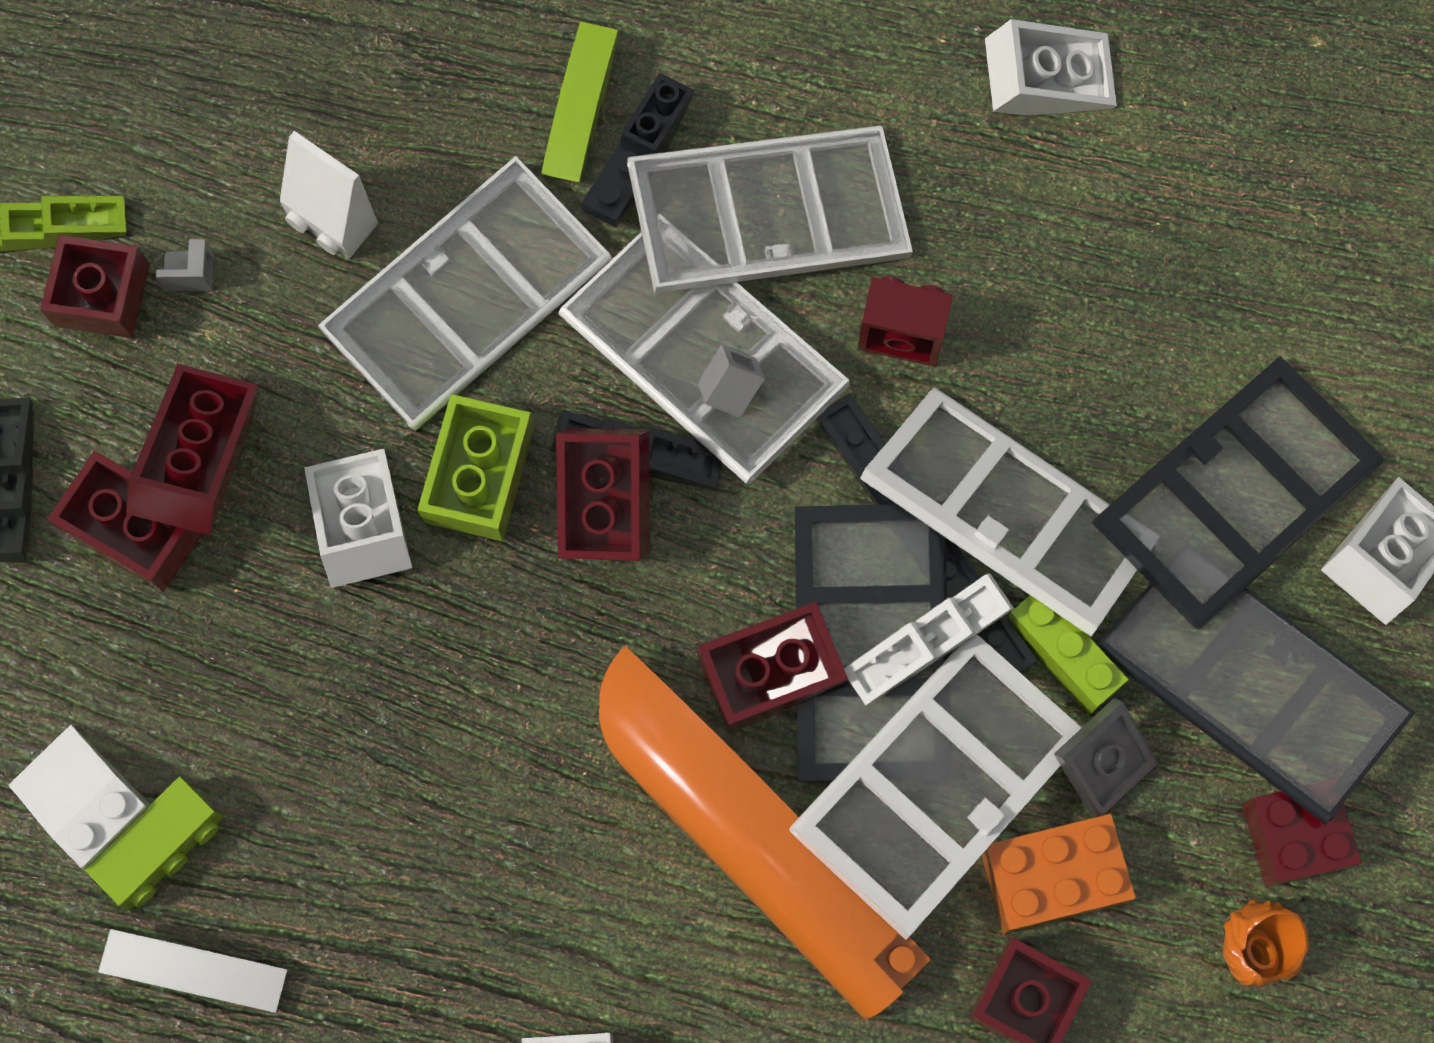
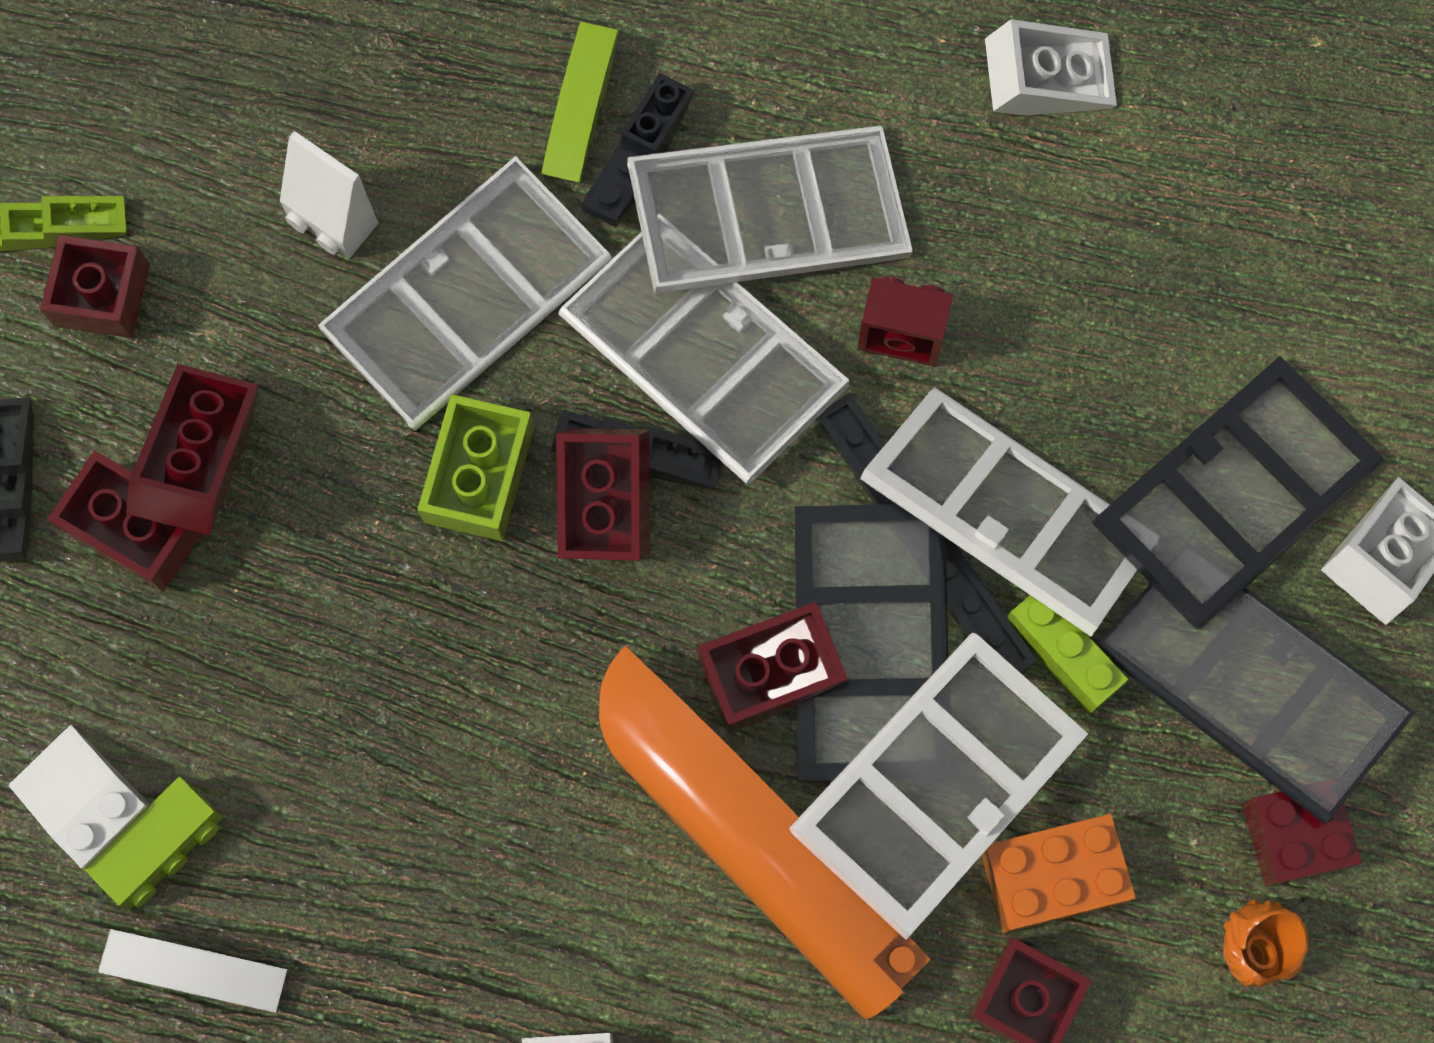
(188, 269): light grey panel -> none
(357, 518): white slope -> none
(730, 380): light grey panel -> none
(928, 639): white slope -> none
(1106, 758): flat silver tile -> none

